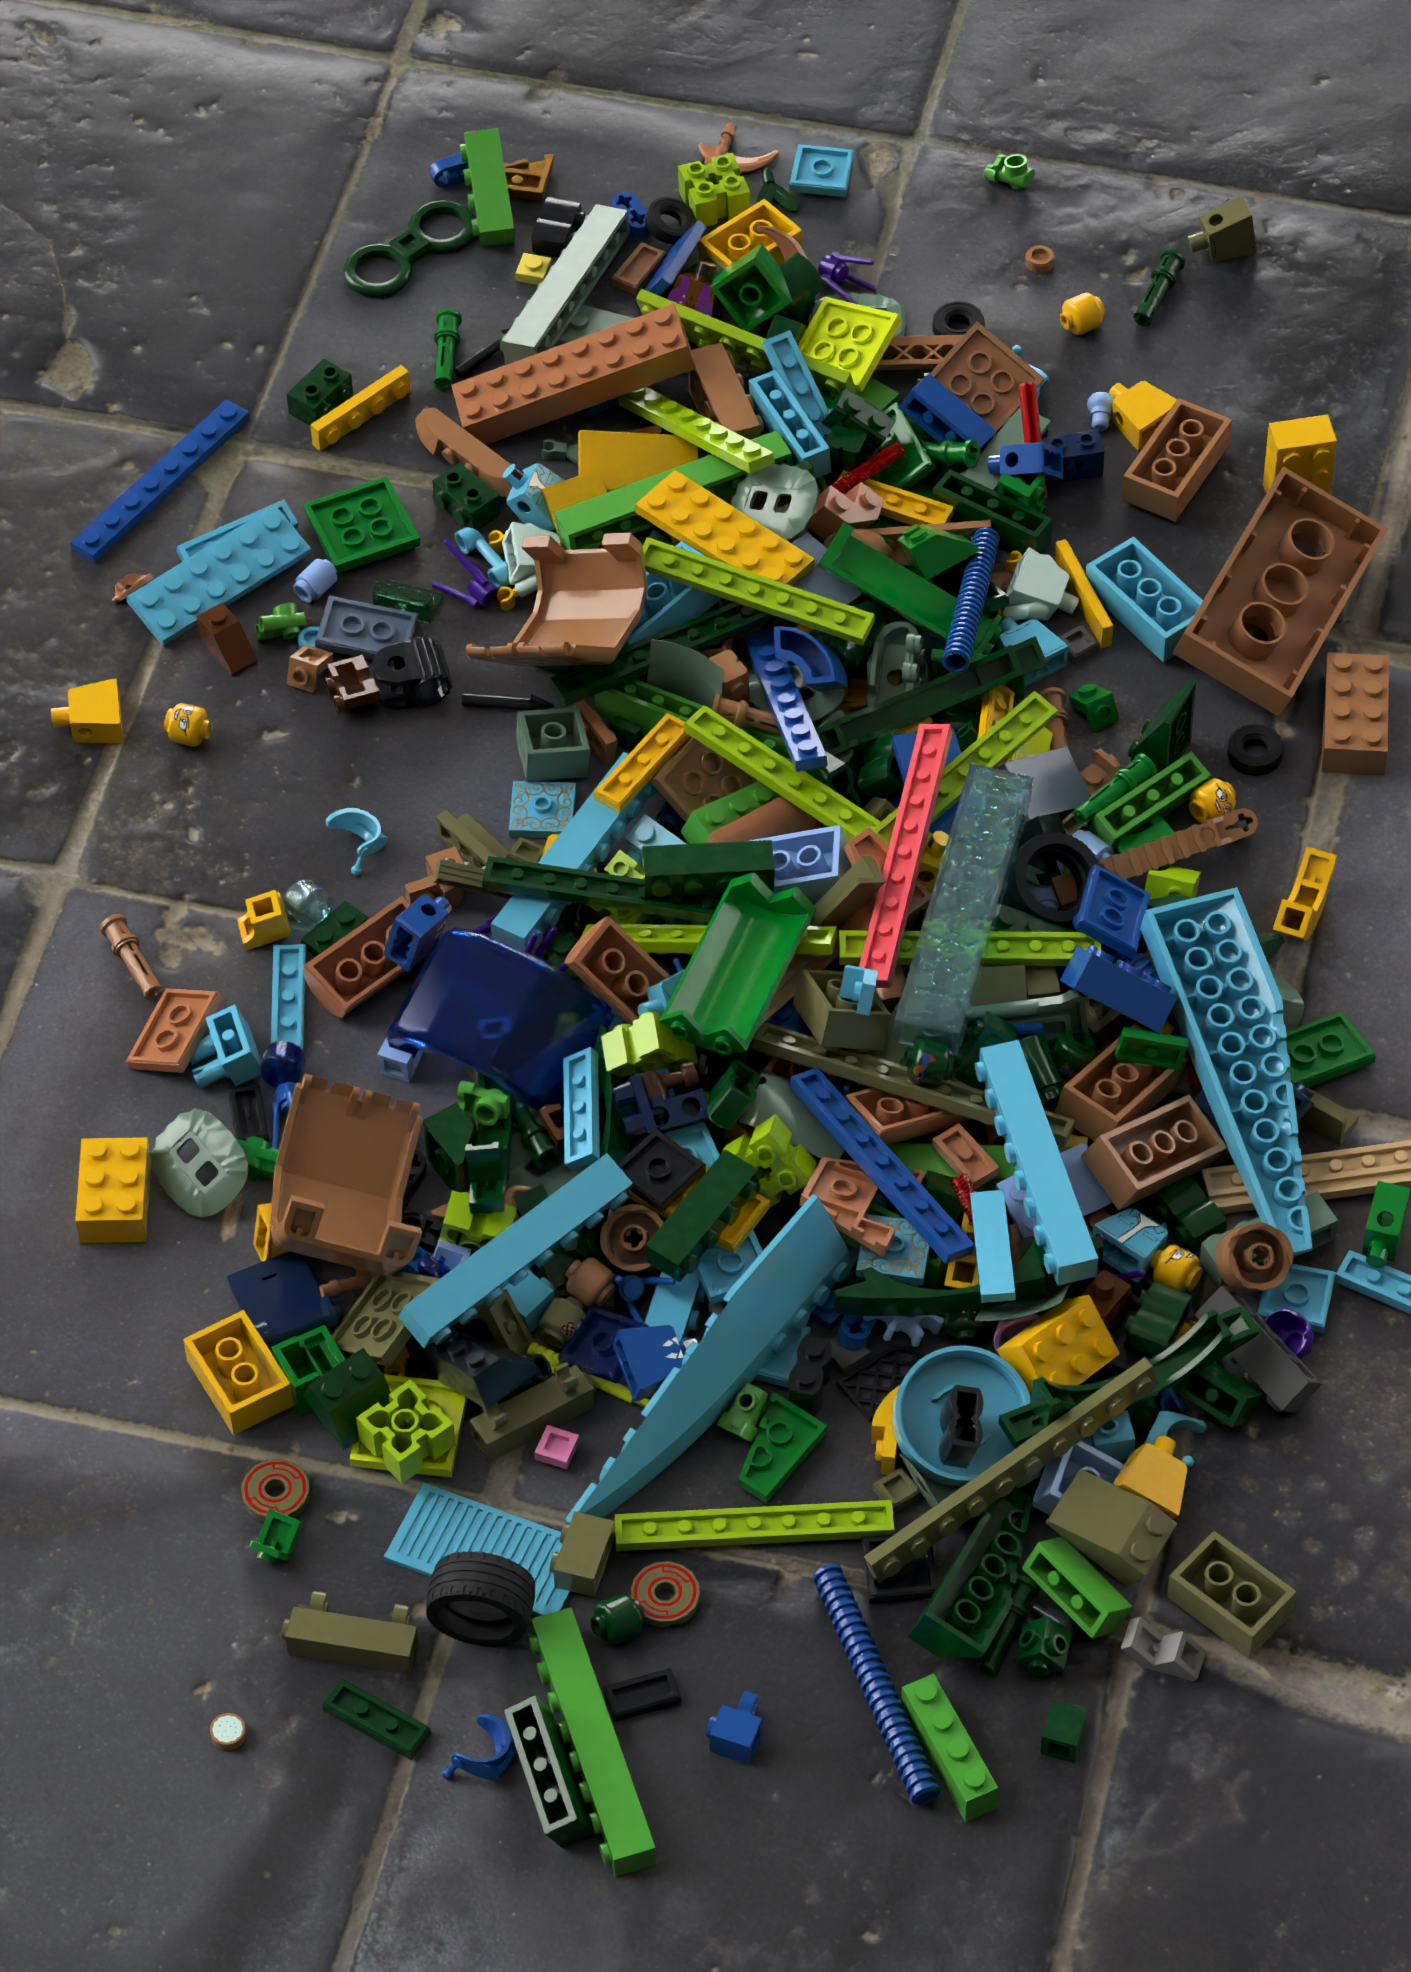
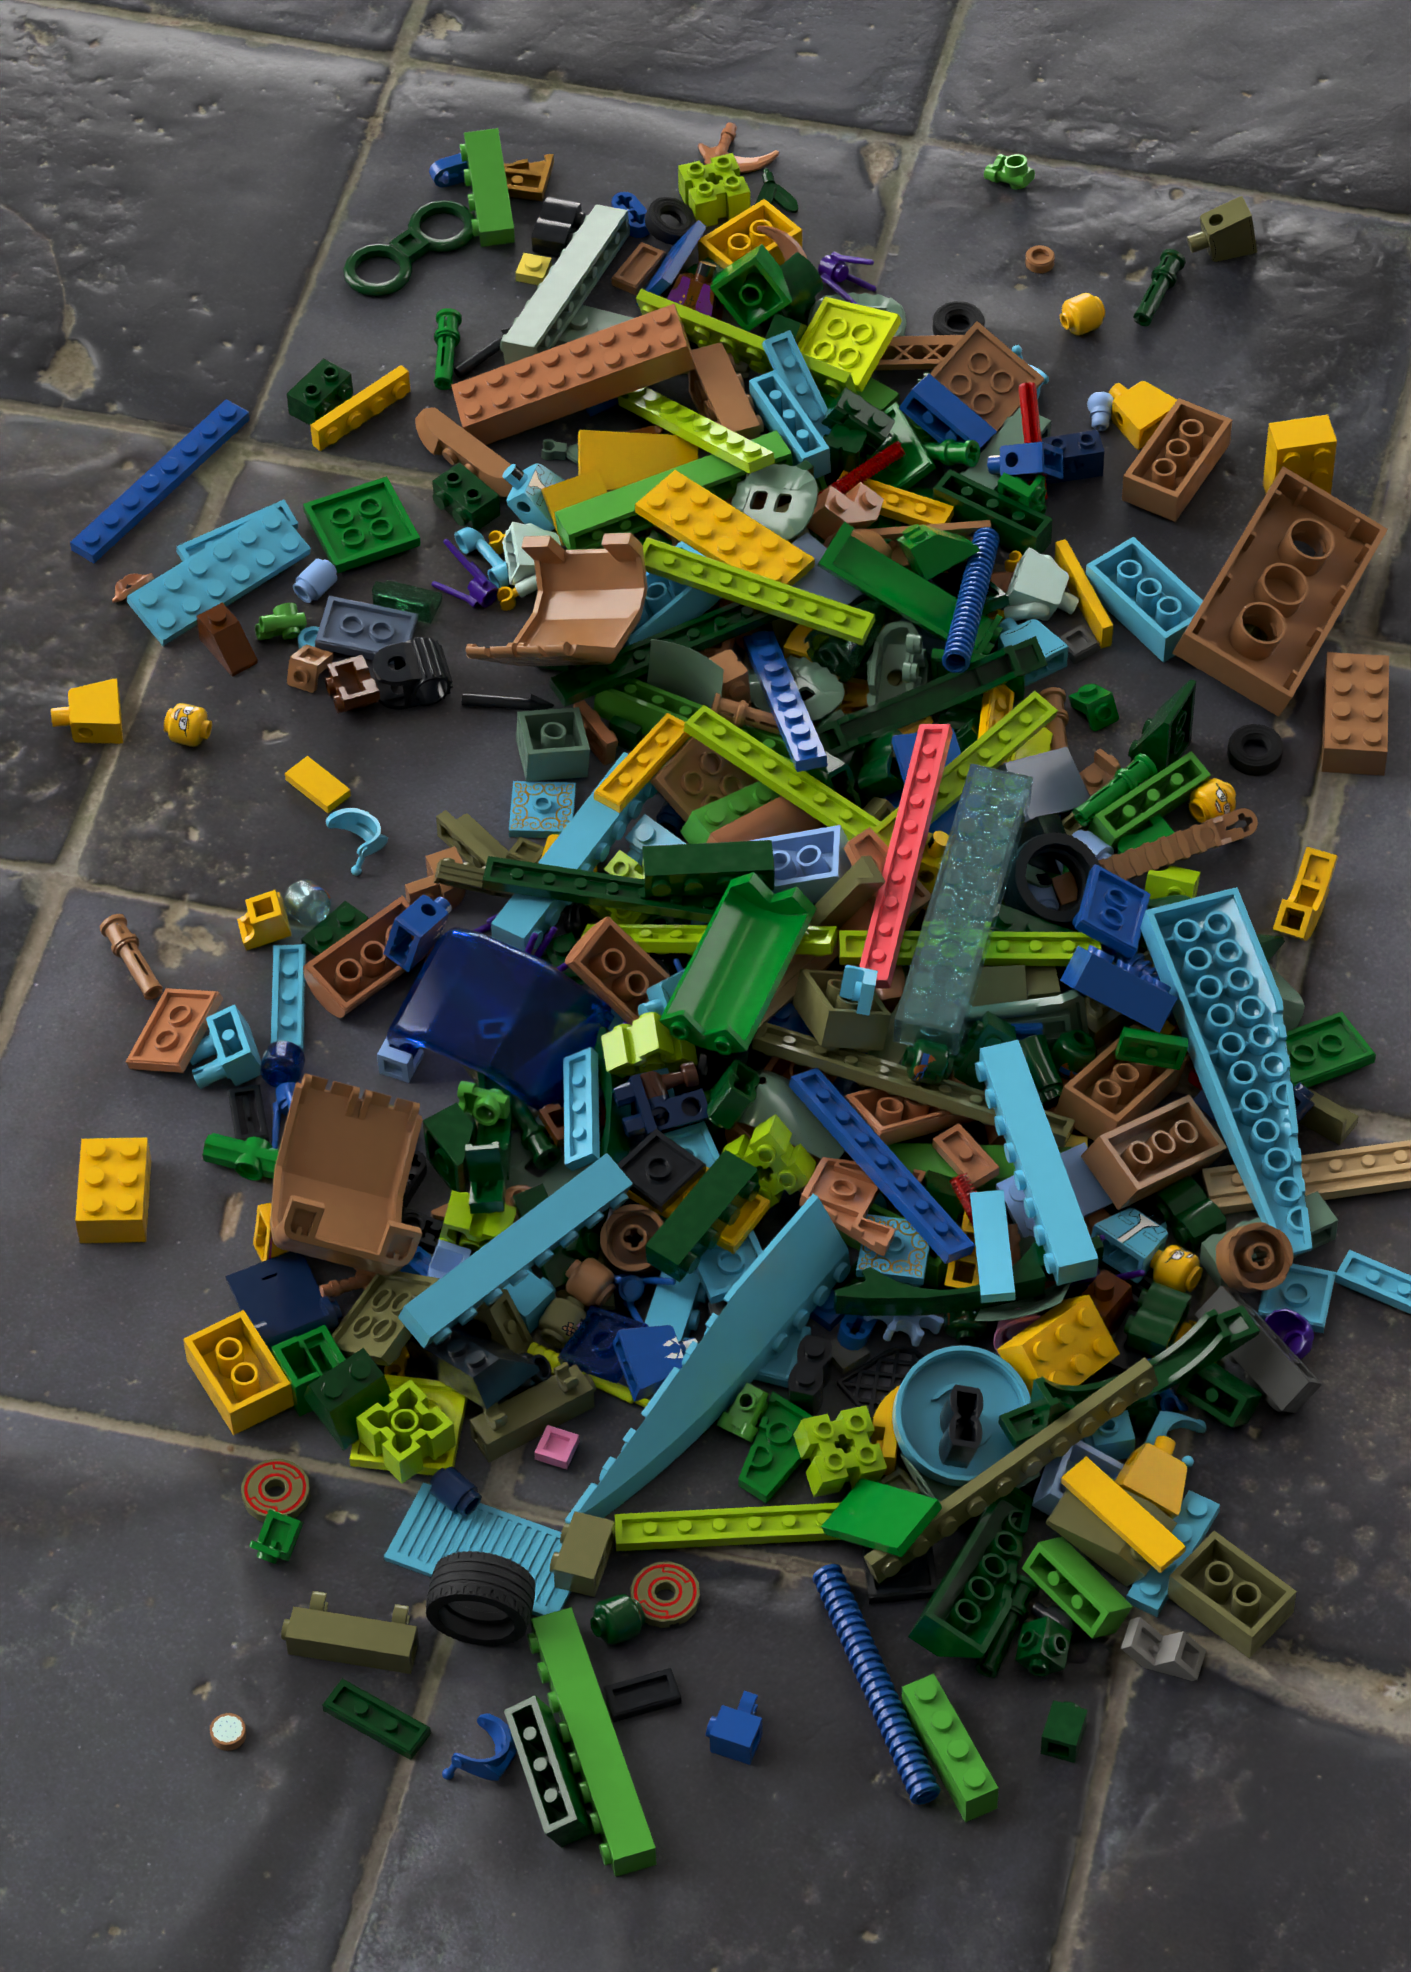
(215, 1146): sand green piece -> none
(317, 784): none -> yellow tile
(432, 1267): clear blue hat -> none
(455, 1491): none -> dark blue brick
(815, 659): blue brick -> none
(821, 170): medium azure plate -> none
(839, 1450): none -> lime brick
(881, 1517): none -> green tile
(1123, 1514): none -> yellow tile
(1192, 1525): none -> medium azure plate
(1385, 1232): green torso -> none

